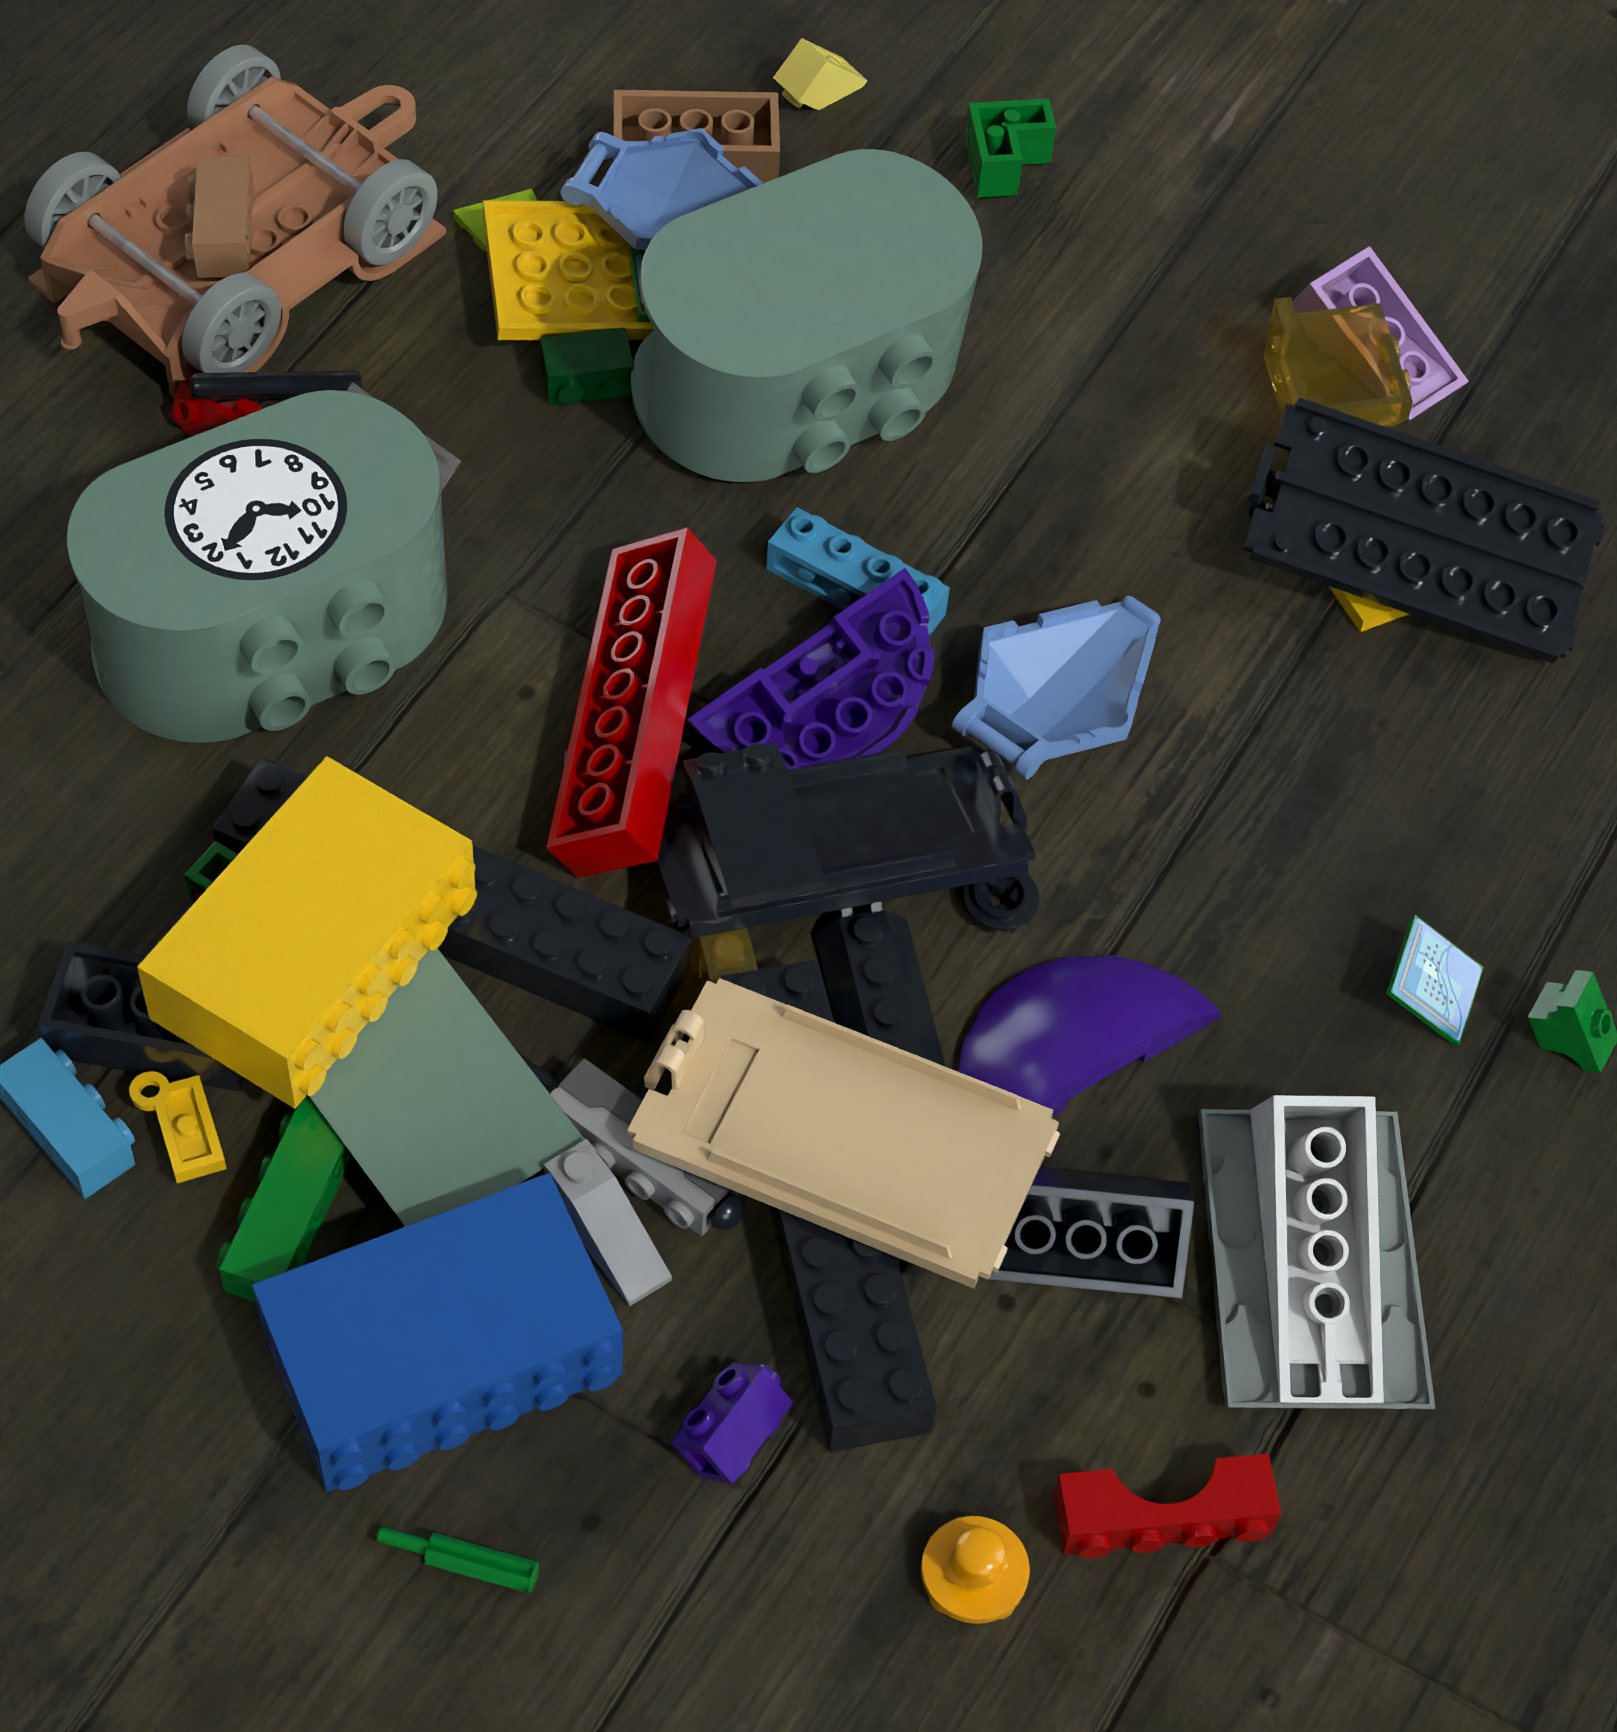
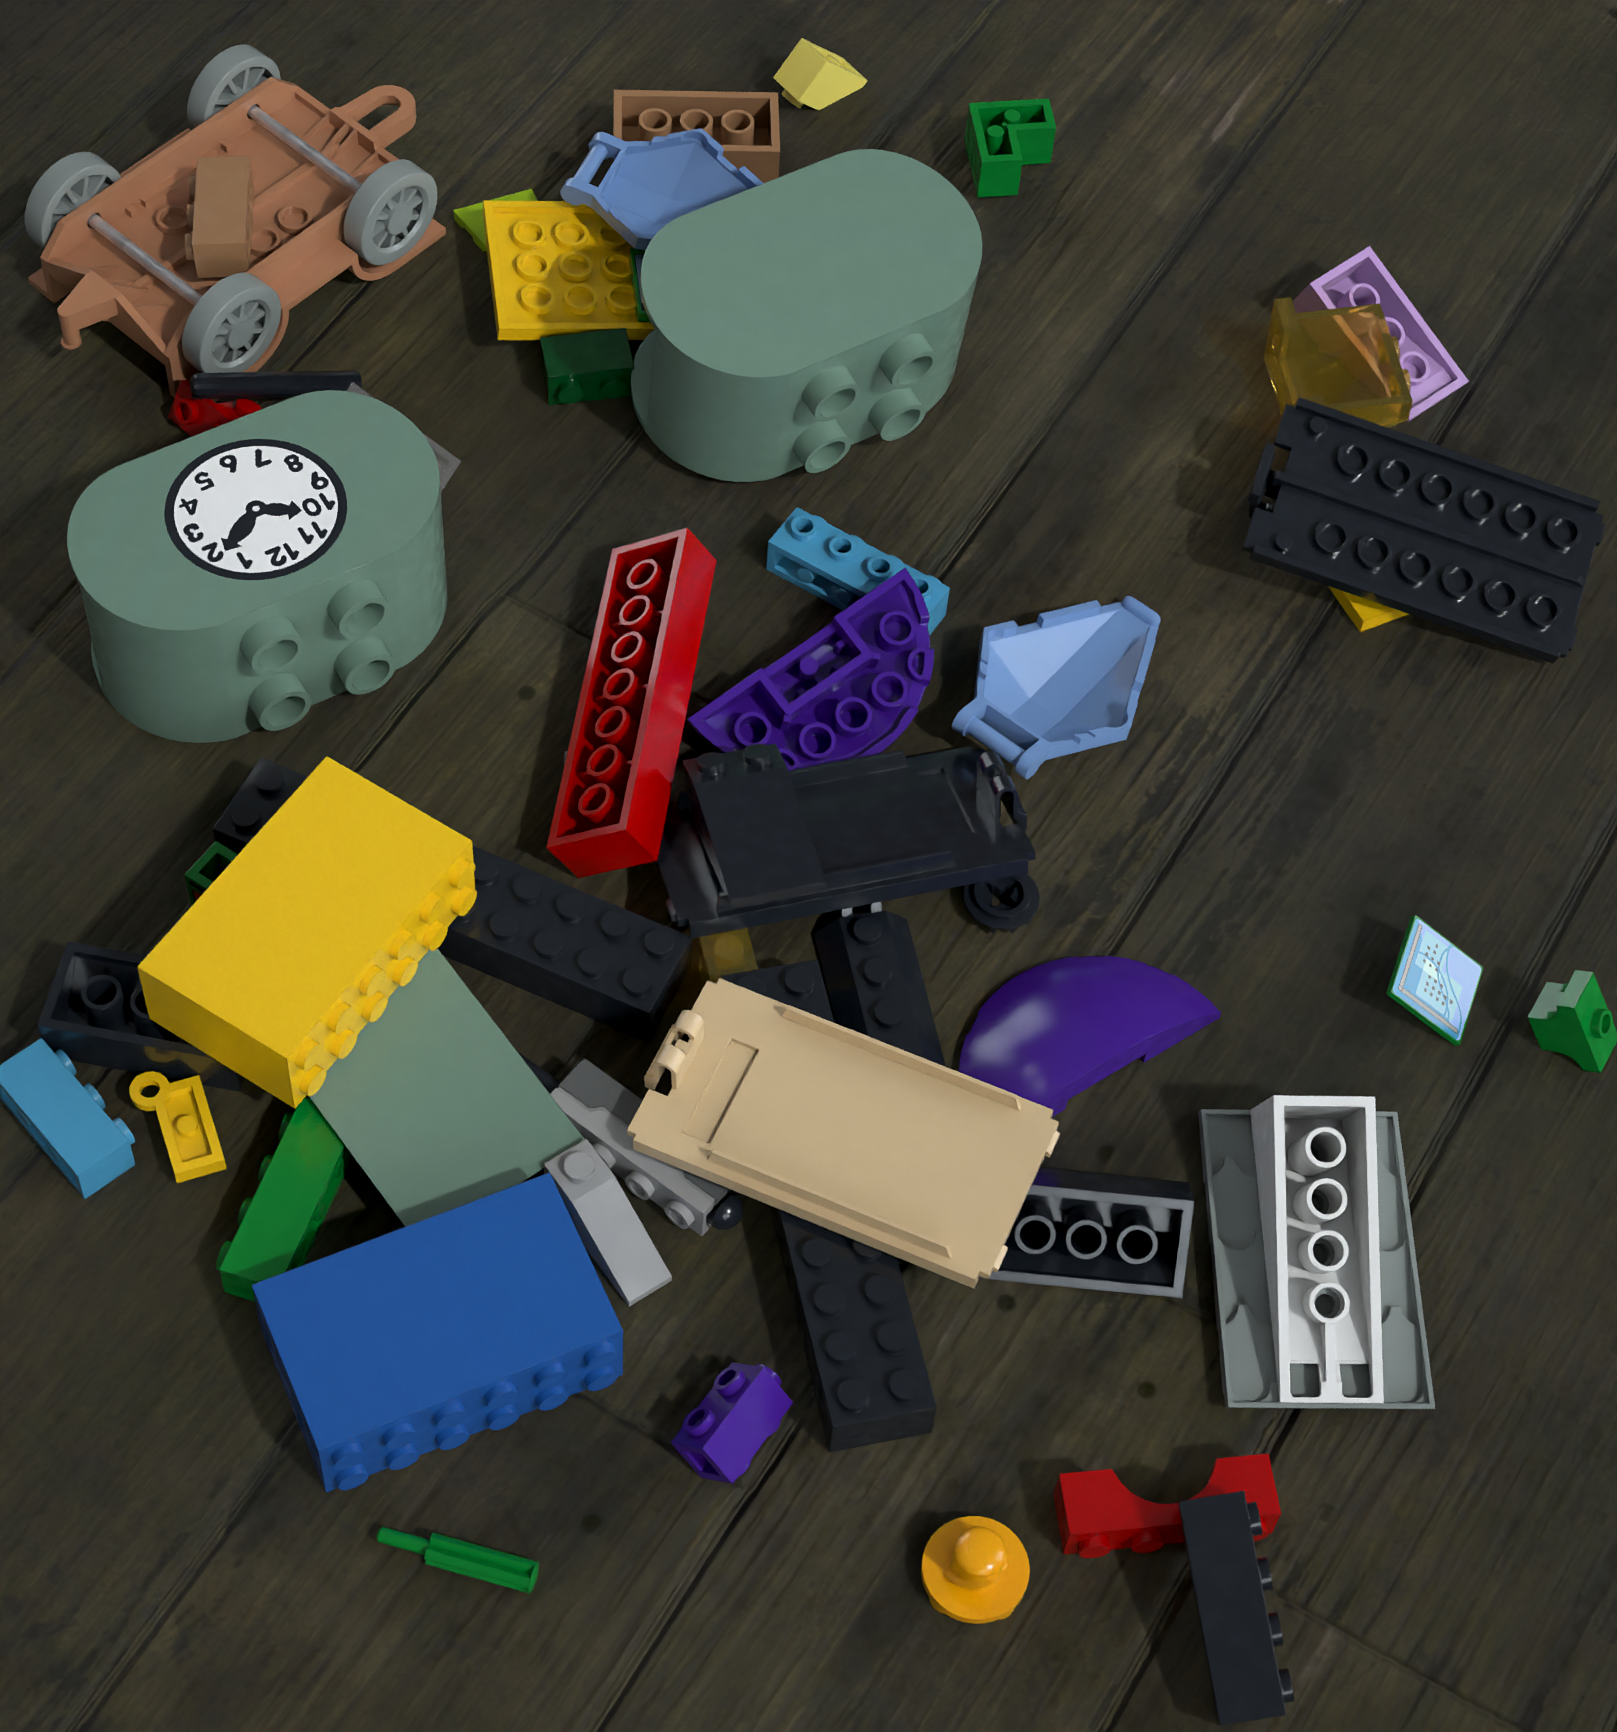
(1233, 1609): none -> black brick

